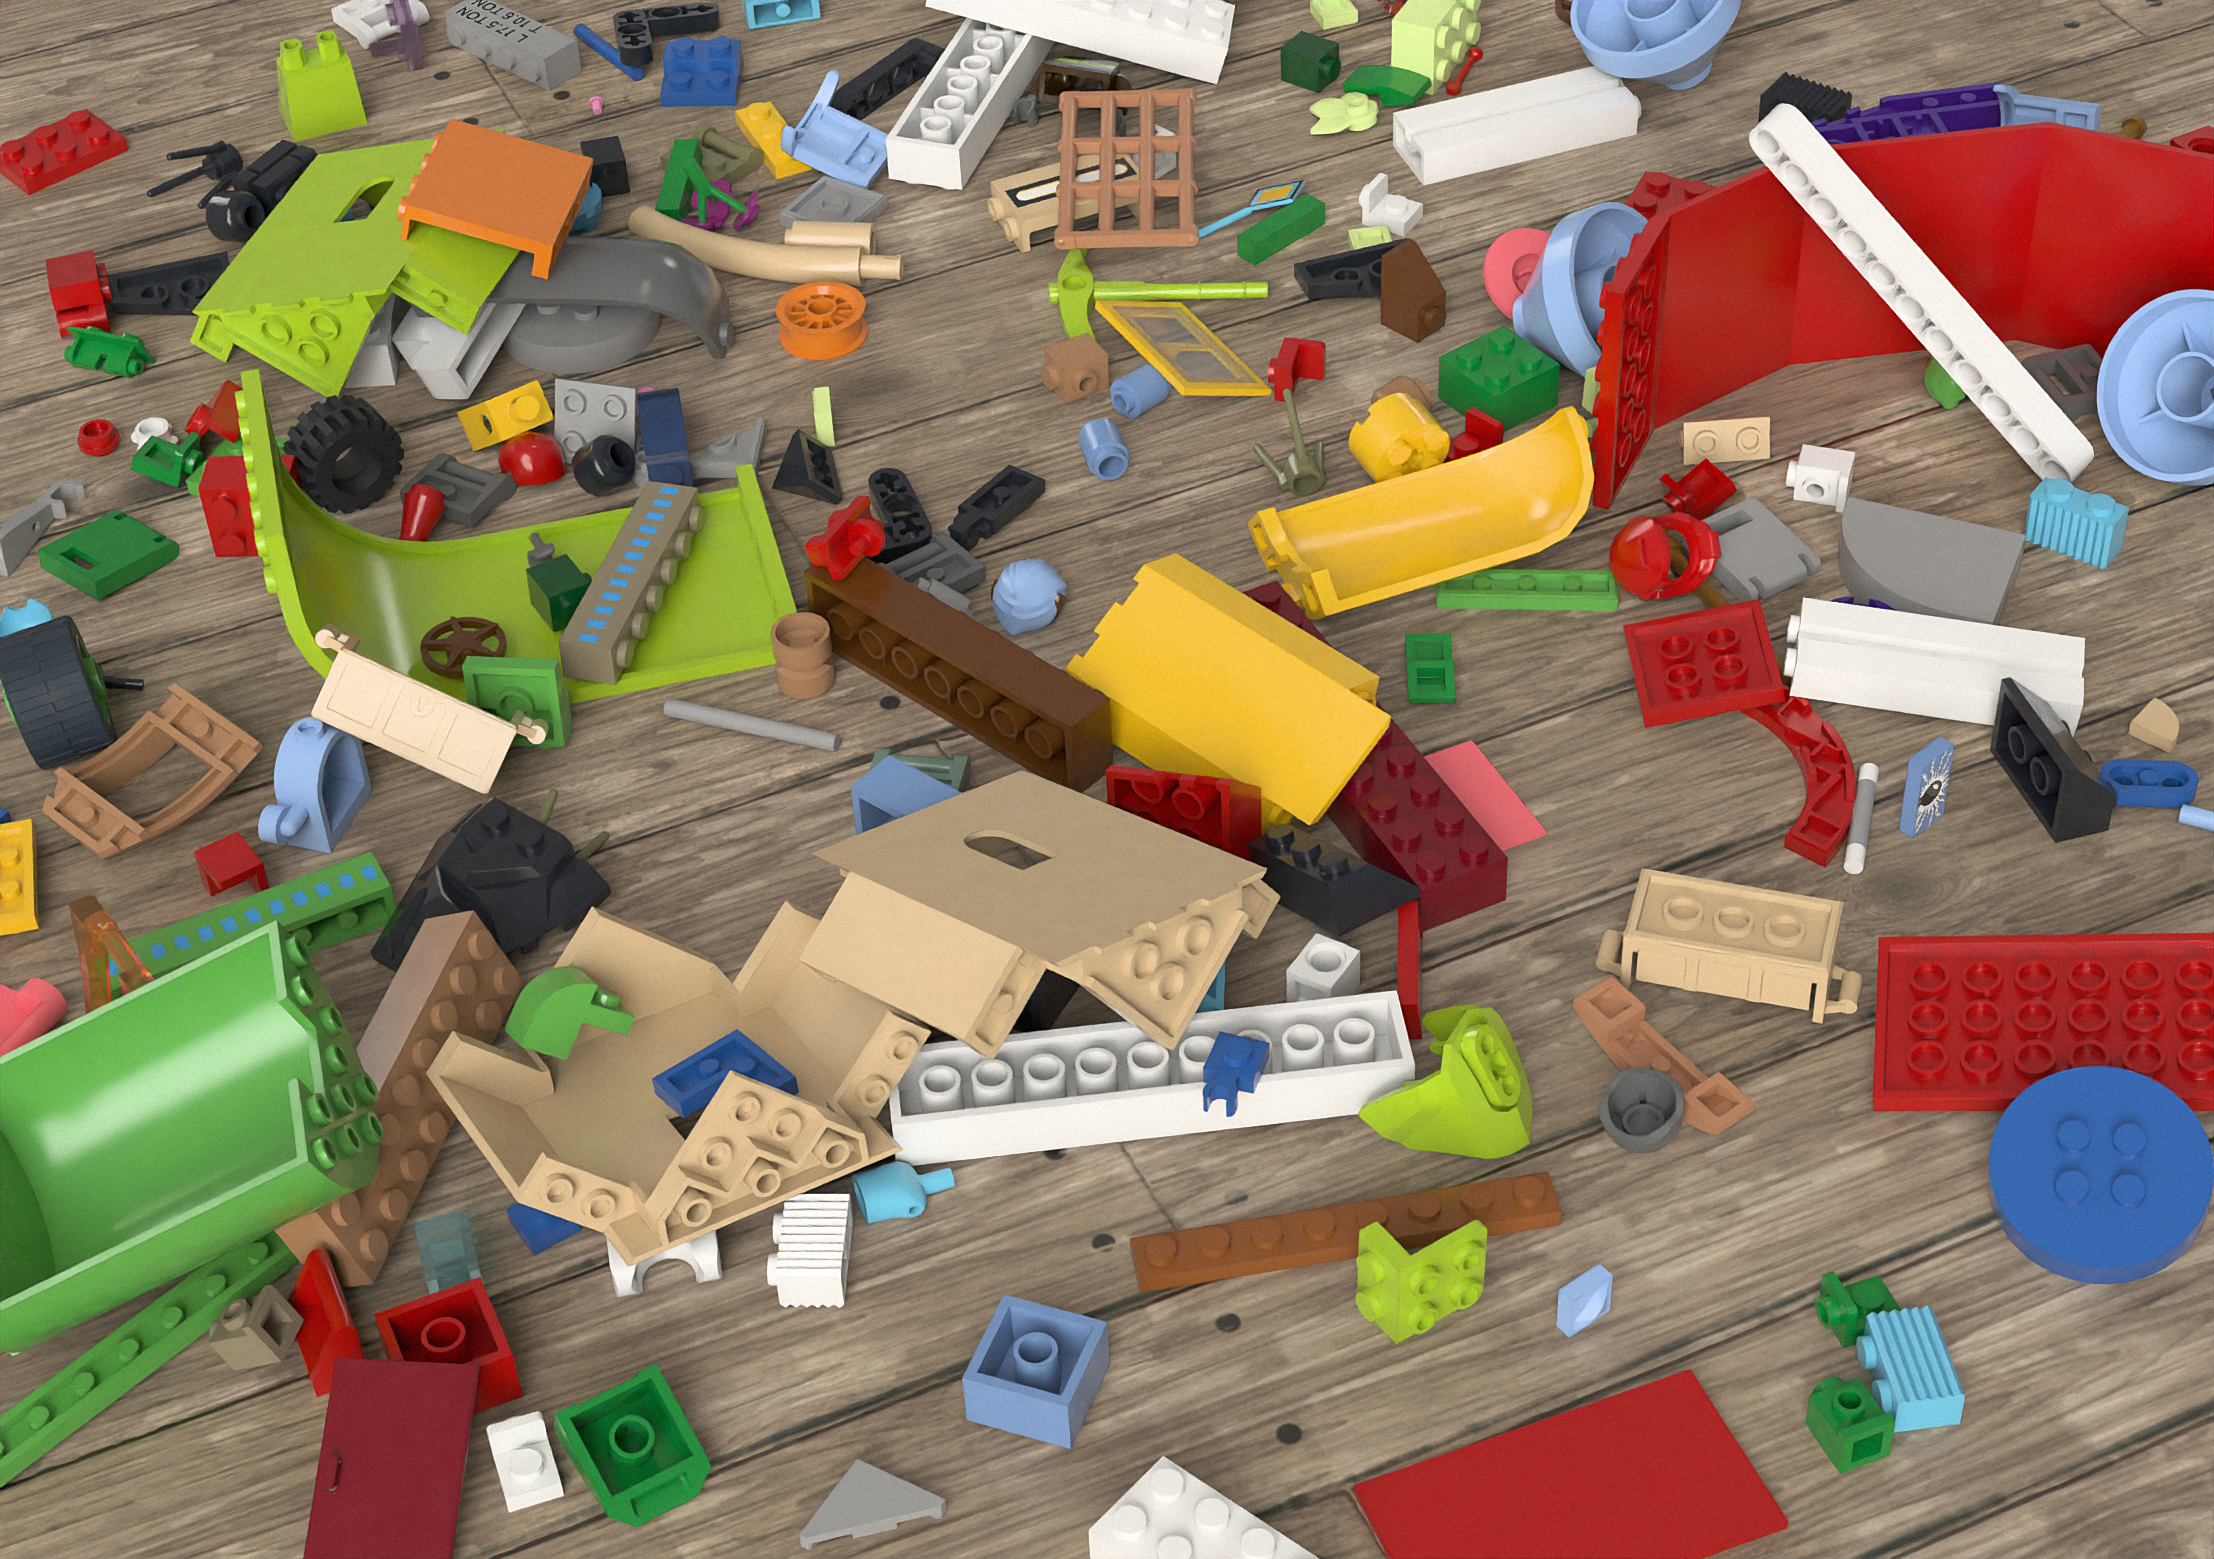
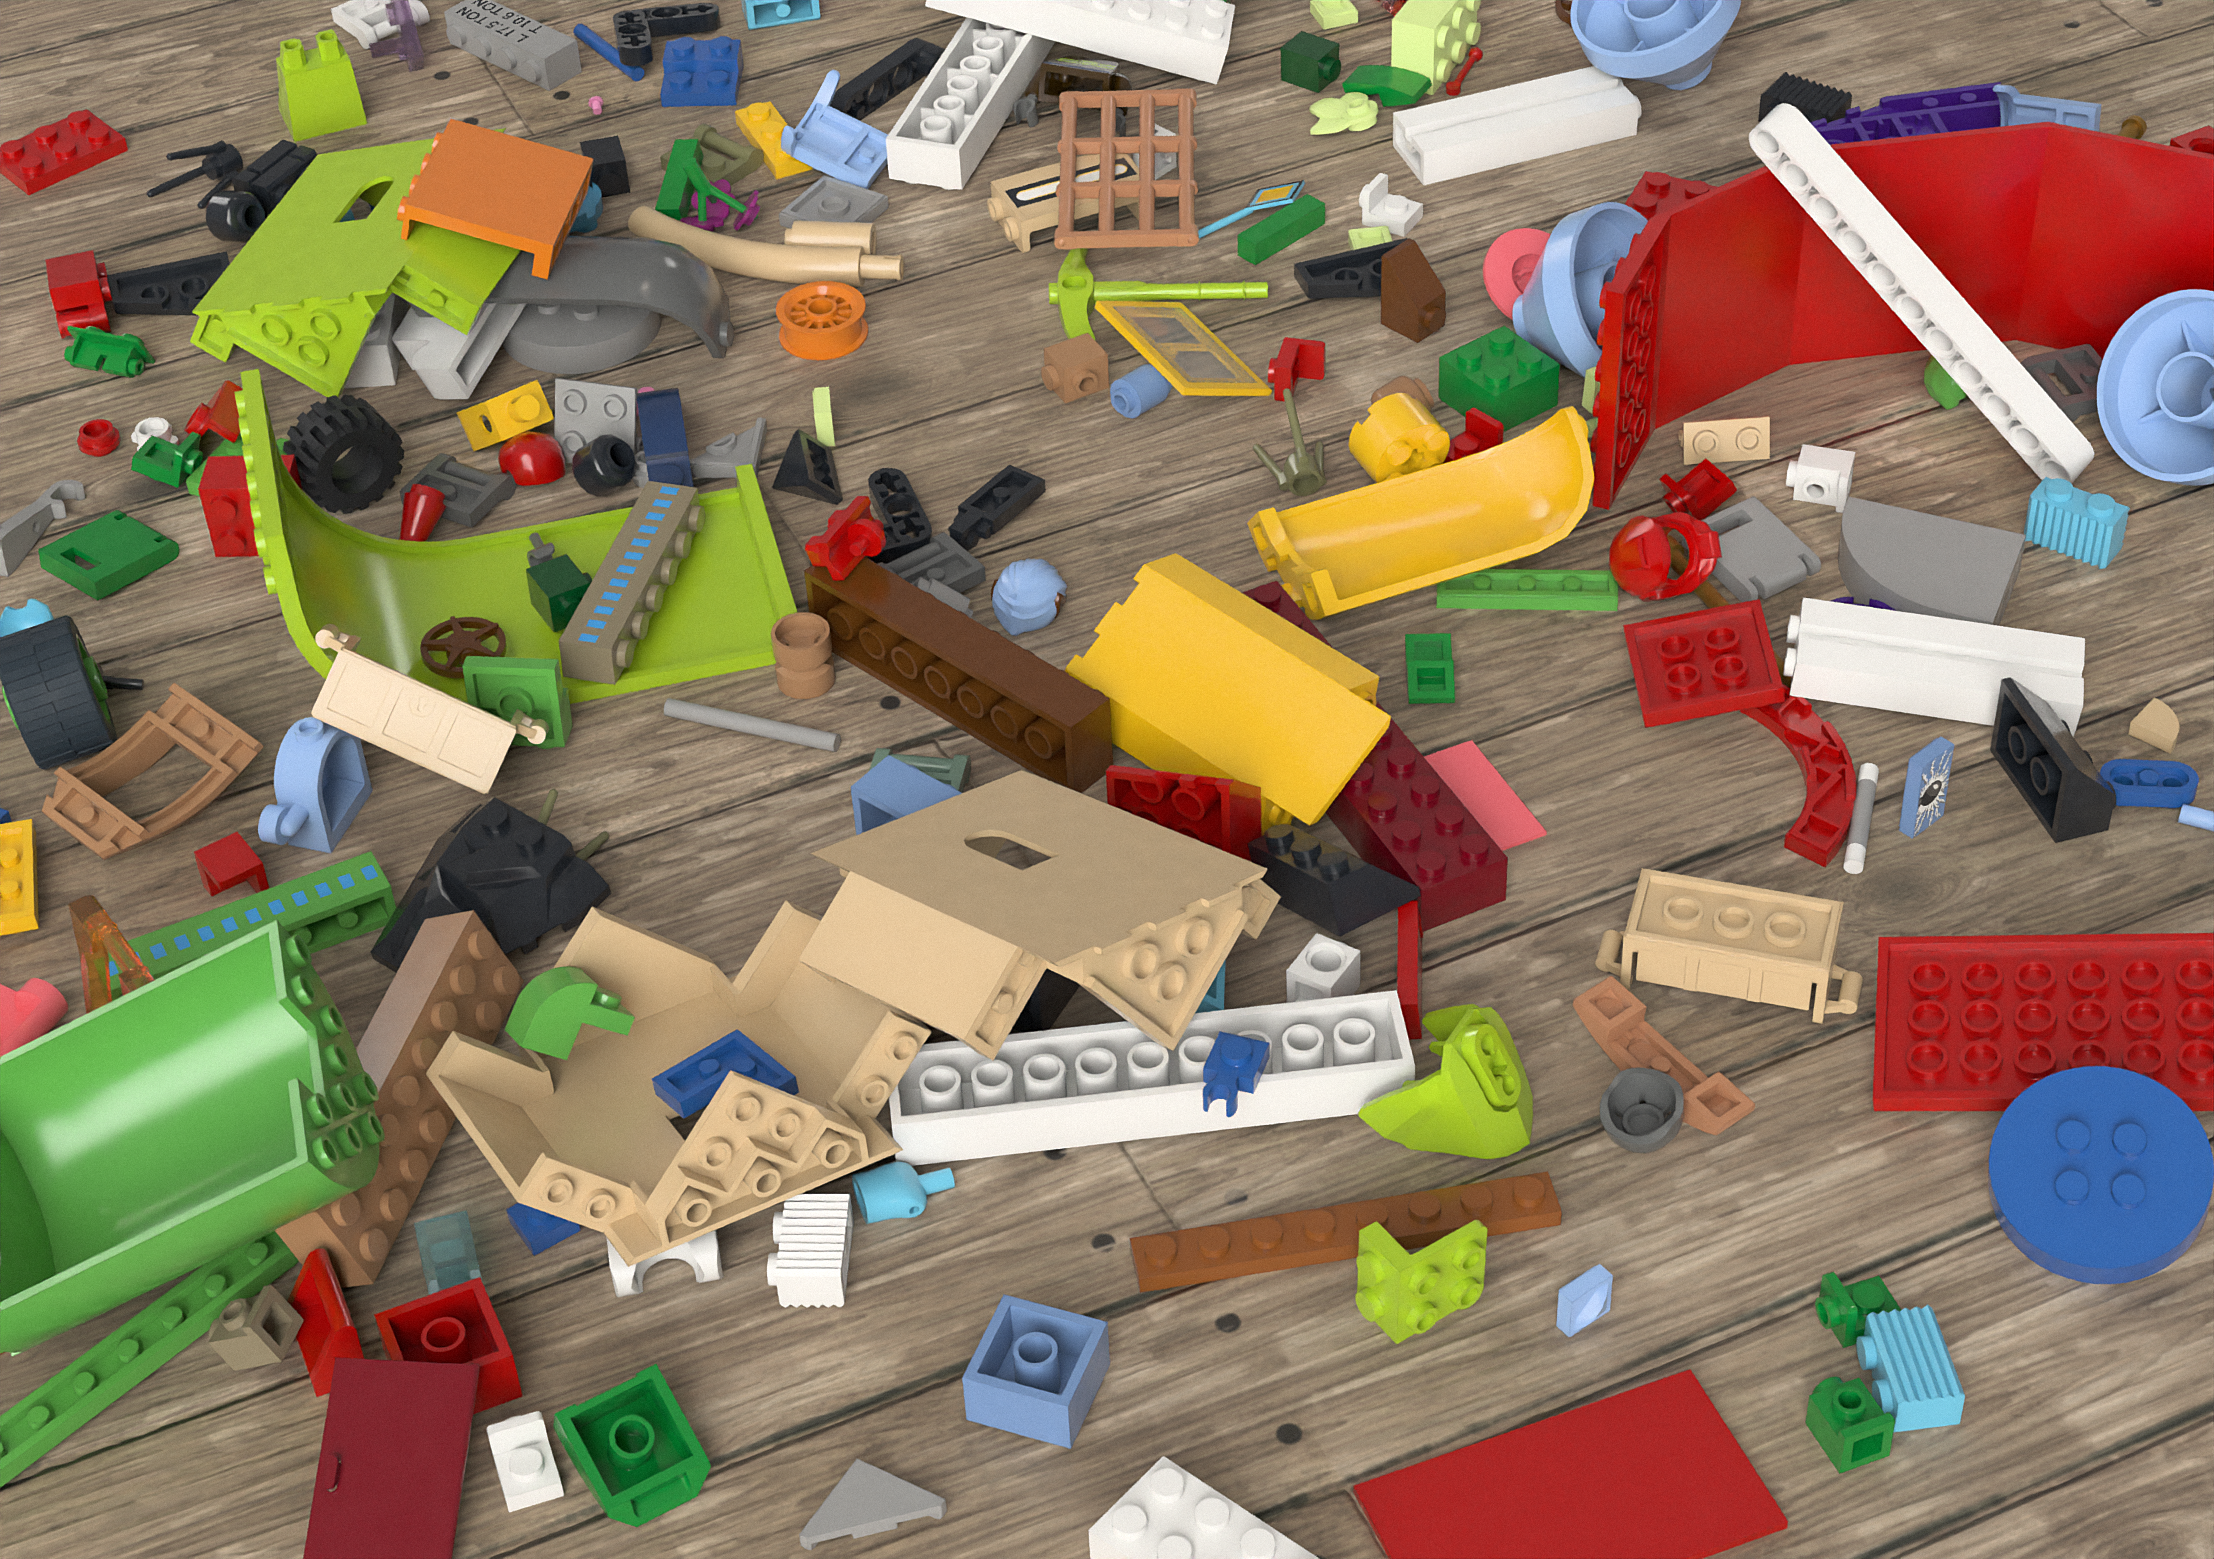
(1104, 449): medium blue brick -> none

